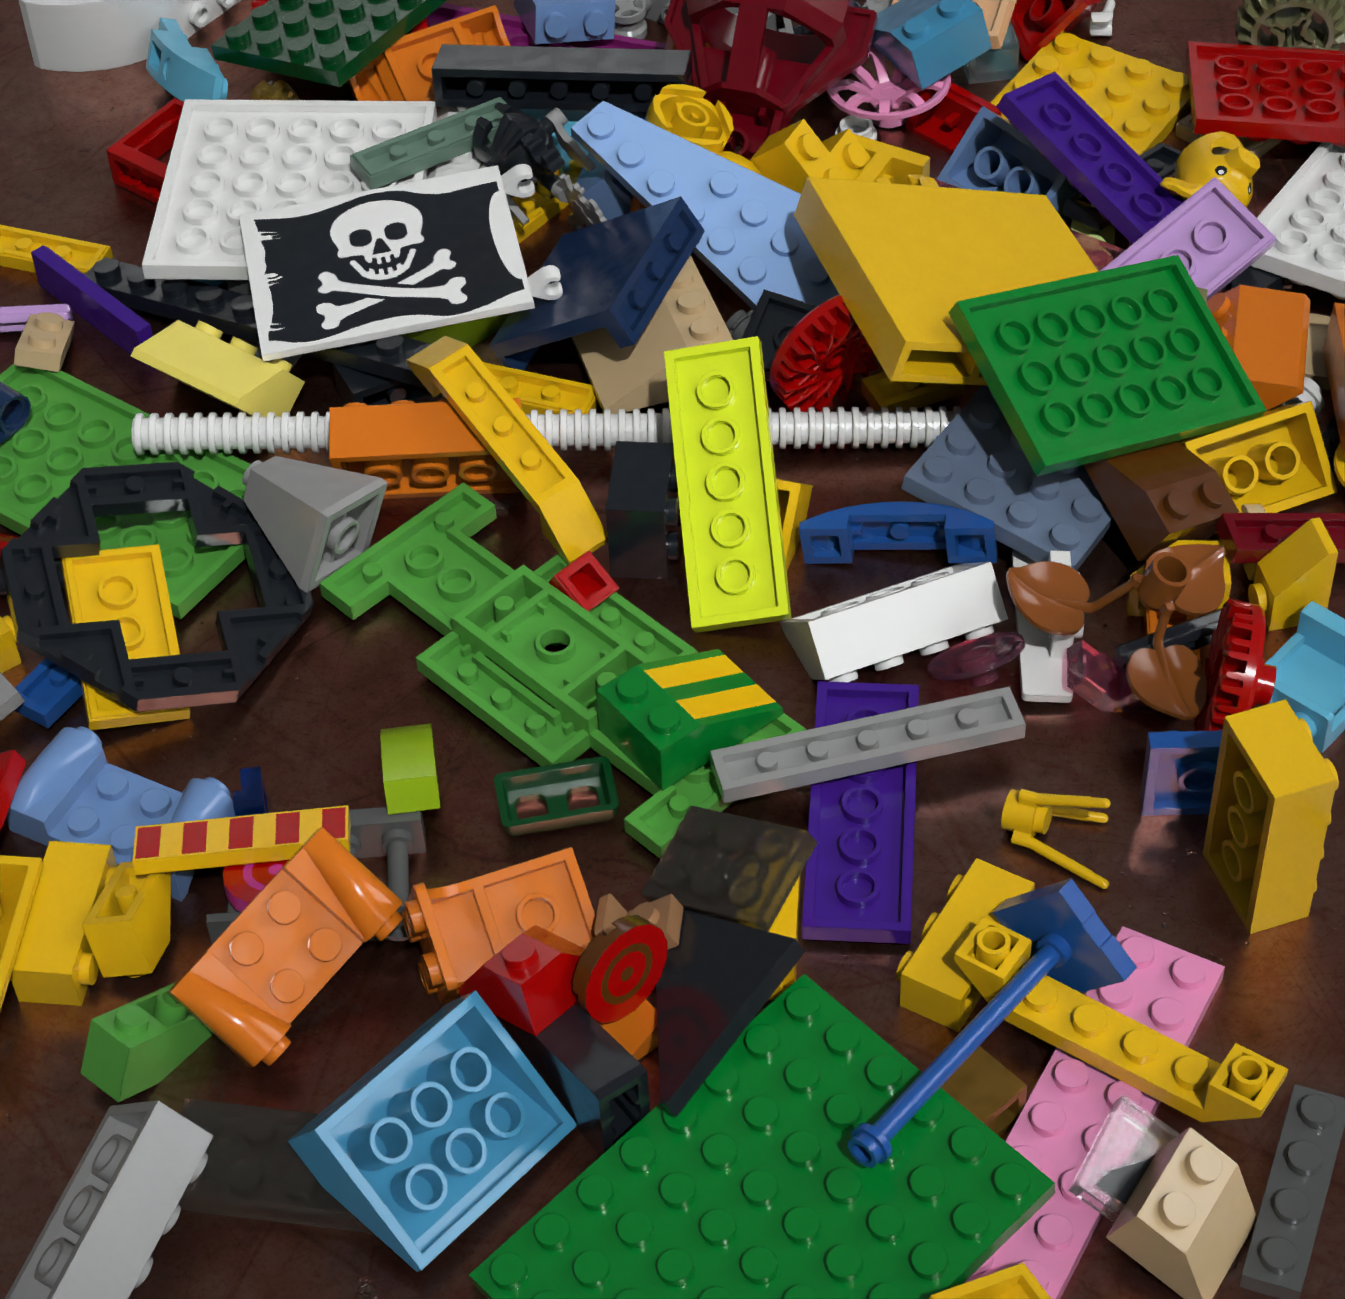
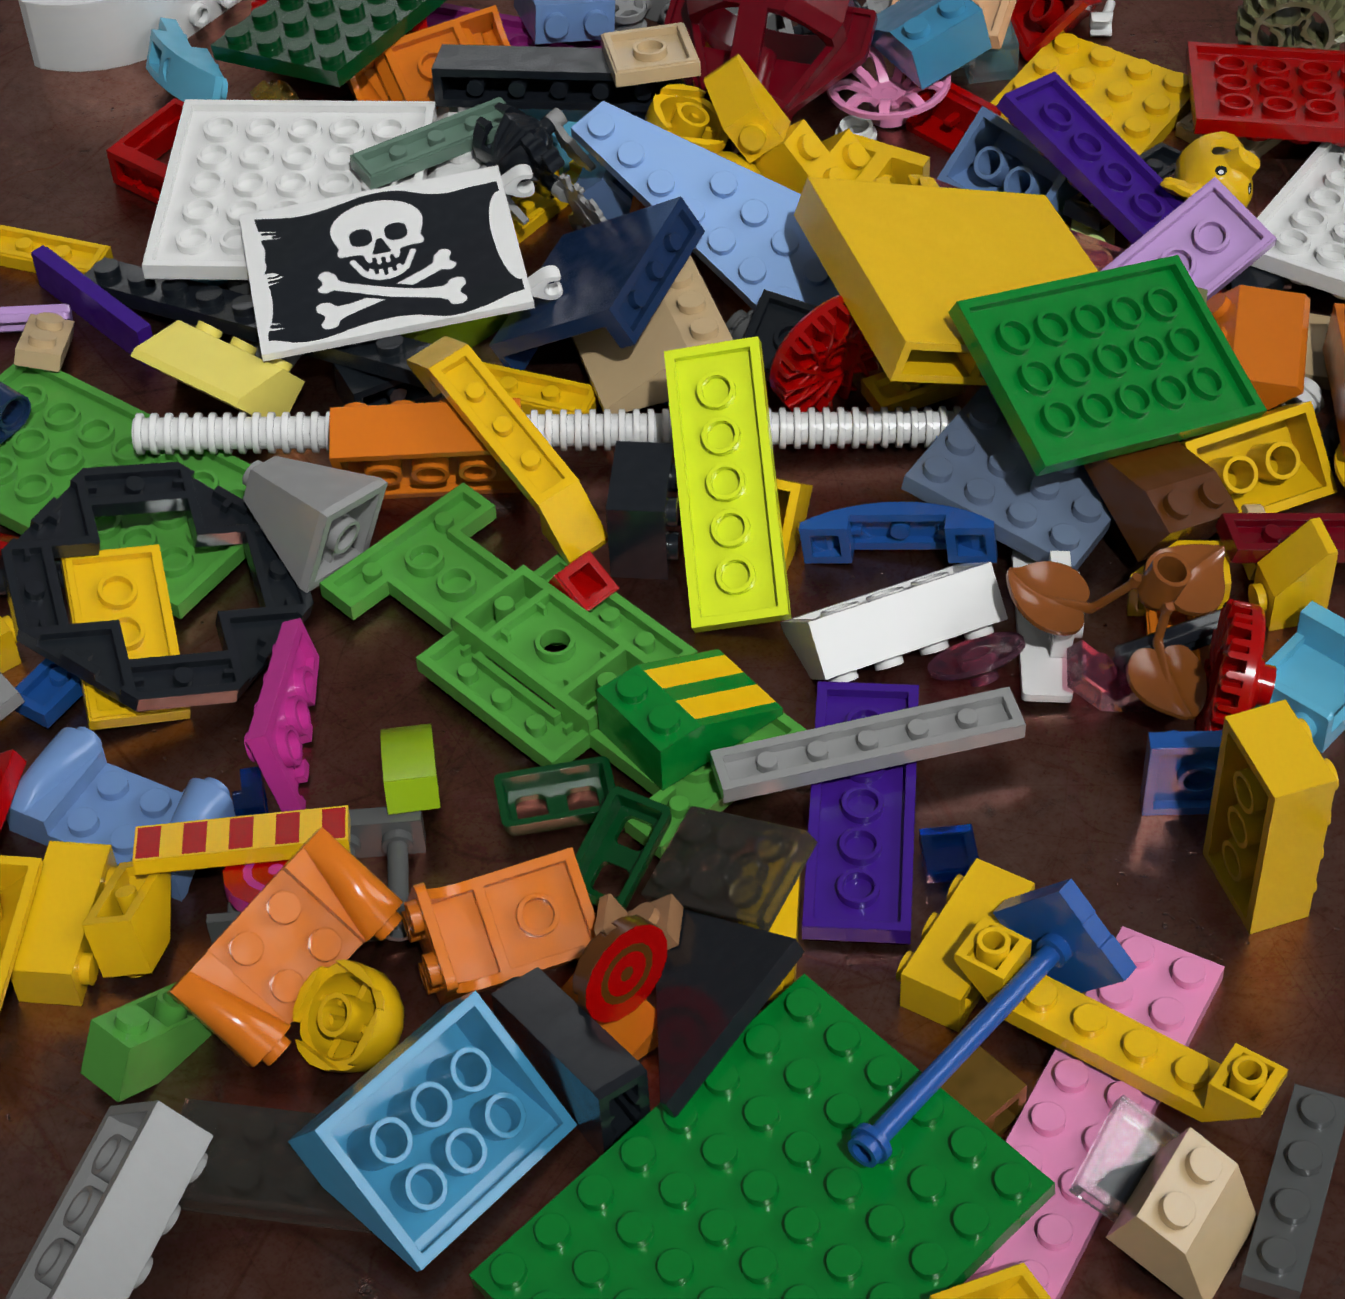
(283, 717): none -> dark pink wing
(347, 1017): none -> yellow cylinder
(528, 979): red slope -> none
(602, 845): none -> dark green piece
(650, 54): none -> tan tile
(746, 109): none -> yellow slope
(947, 851): none -> clear blue plate
(1032, 812): yellow plant -> none

